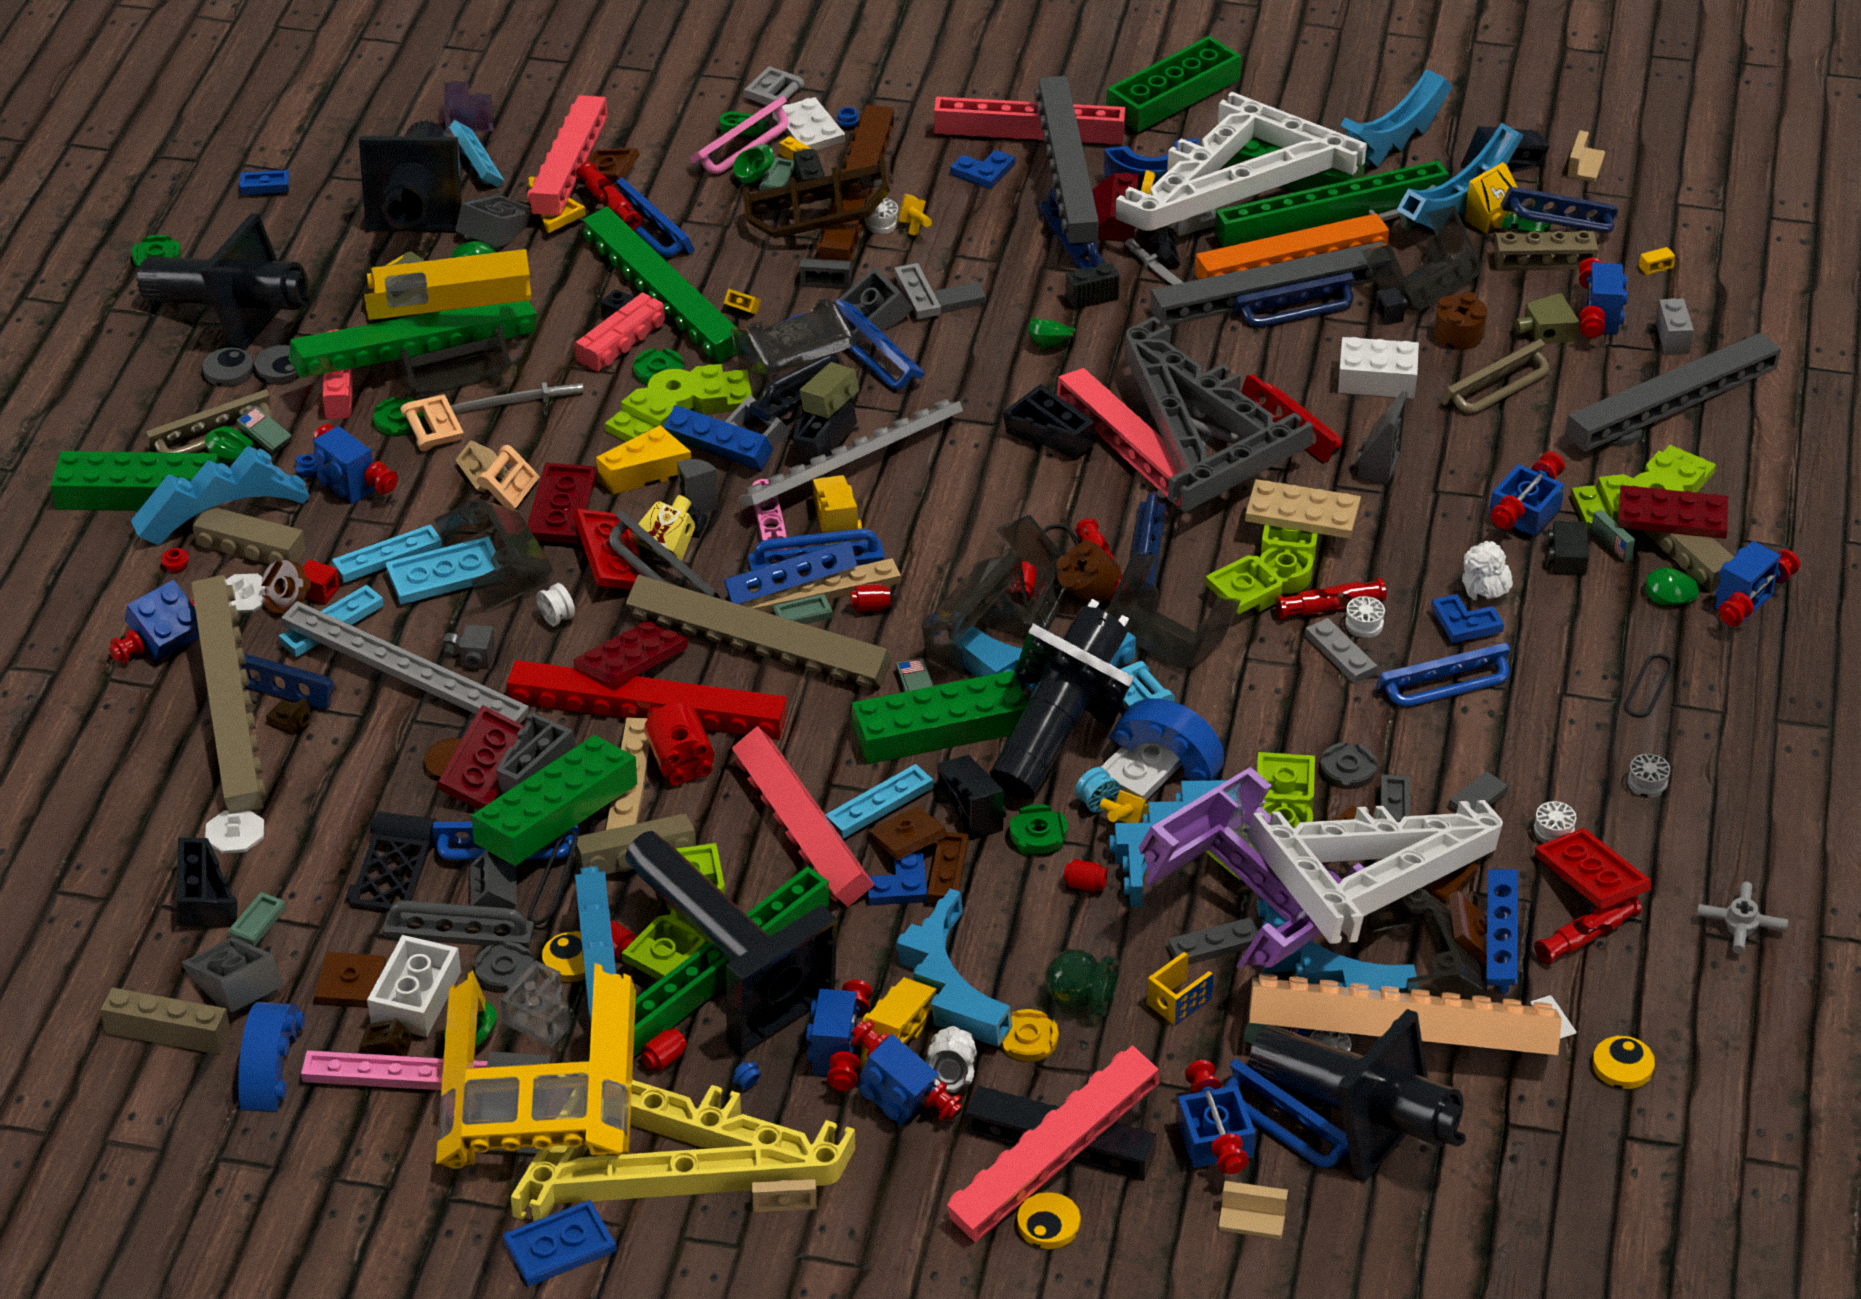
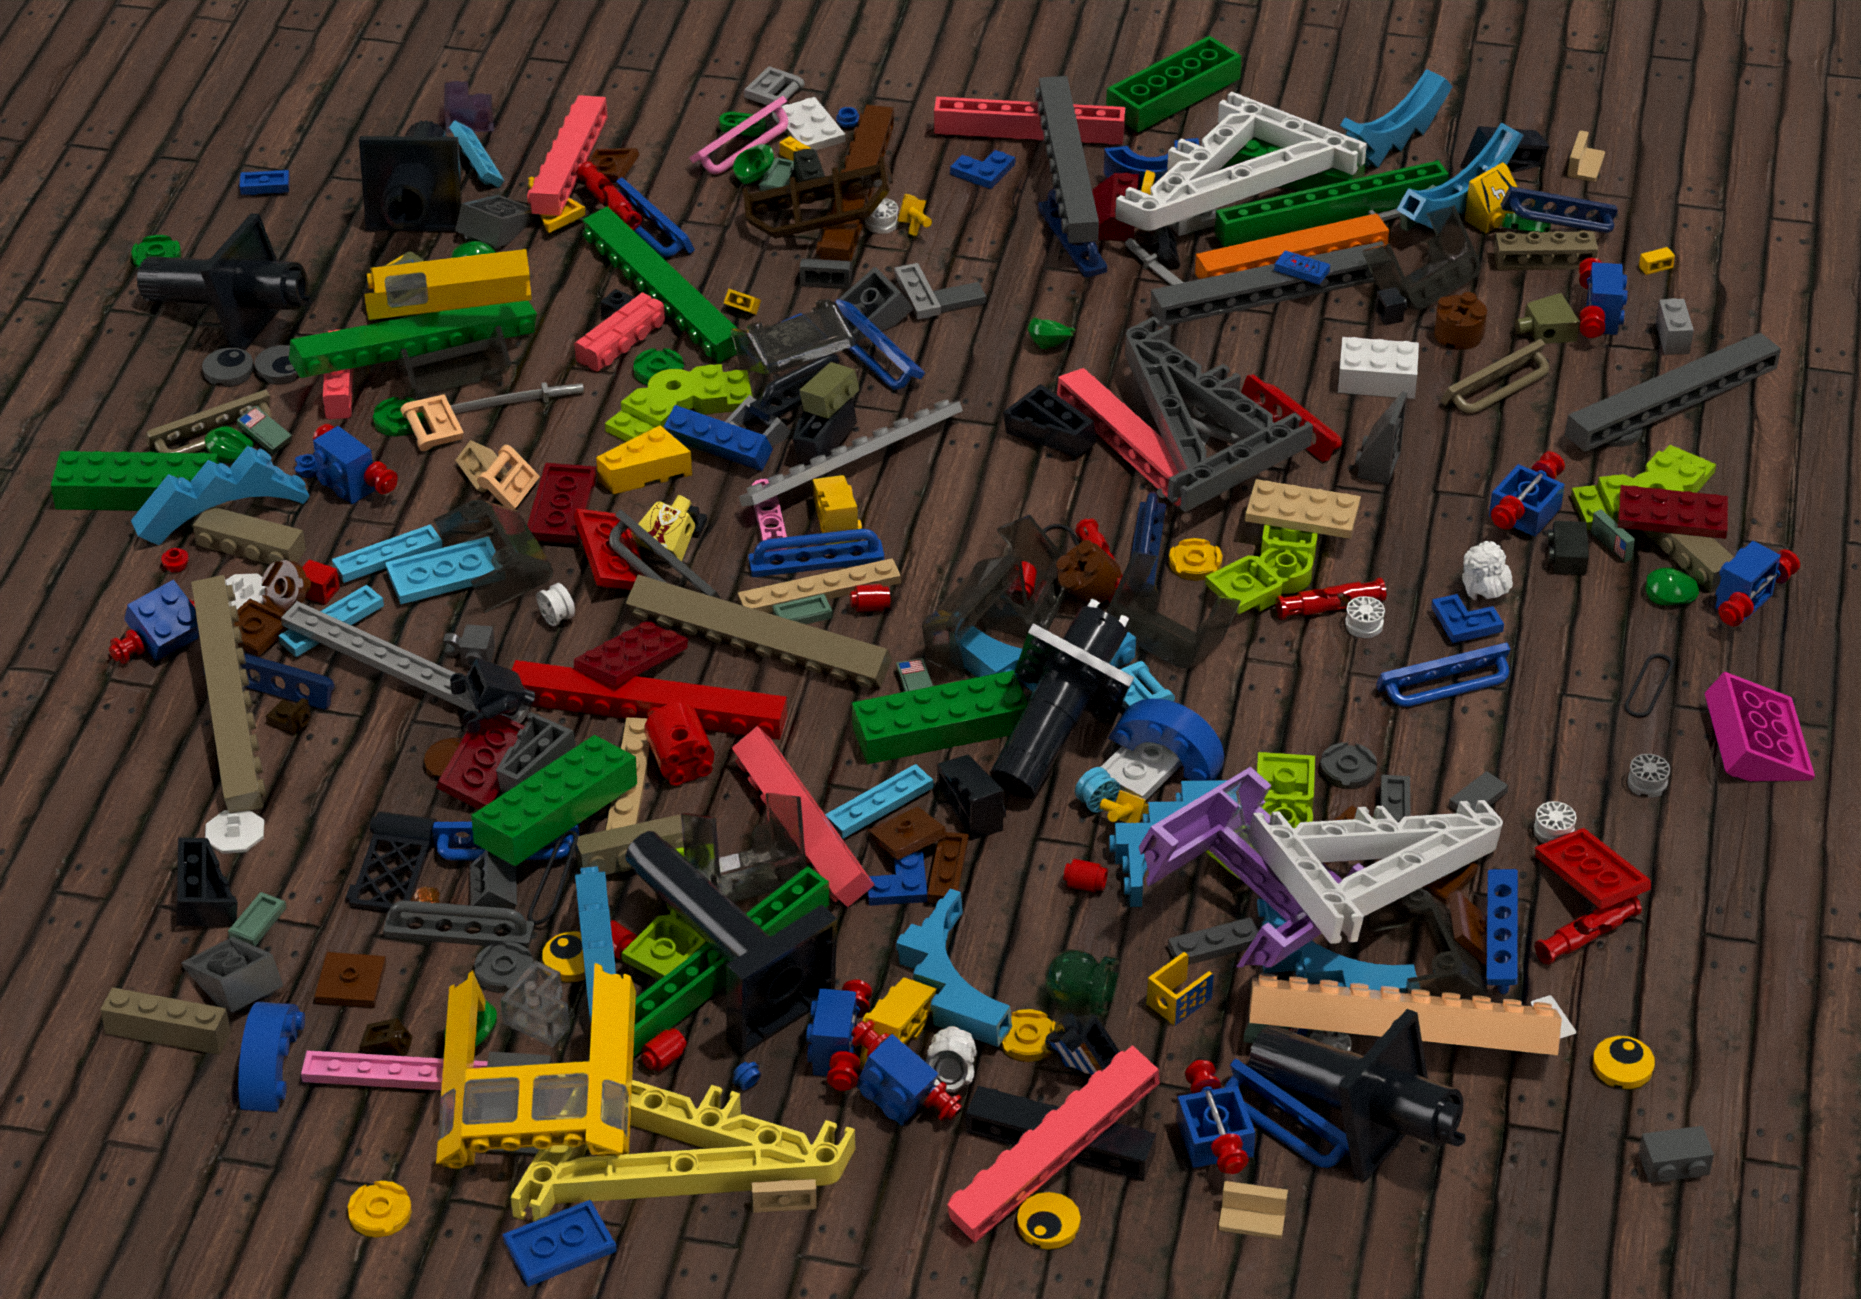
(258, 626): none -> reddish brown plate
(379, 1209): none -> yellow tile
(415, 984): white brick -> none
(426, 894): none -> clear orange plate
(492, 690): none -> black torso
(698, 484): dark grey brick -> none
(772, 861): none -> clear smoke windscreen
(840, 554): blue piece -> none
(1038, 842): green plate -> none
(1082, 1043): none -> black torso
(1092, 286): pearl dark grey brick -> none
(1195, 559): none -> yellow tile
(1292, 294): dark blue piece -> none
(1302, 267): none -> blue tile
(1341, 650): light grey plate -> none
(1676, 1154): none -> dark grey brick
(1742, 917): light grey bar -> none
(1757, 731): none -> dark pink slope

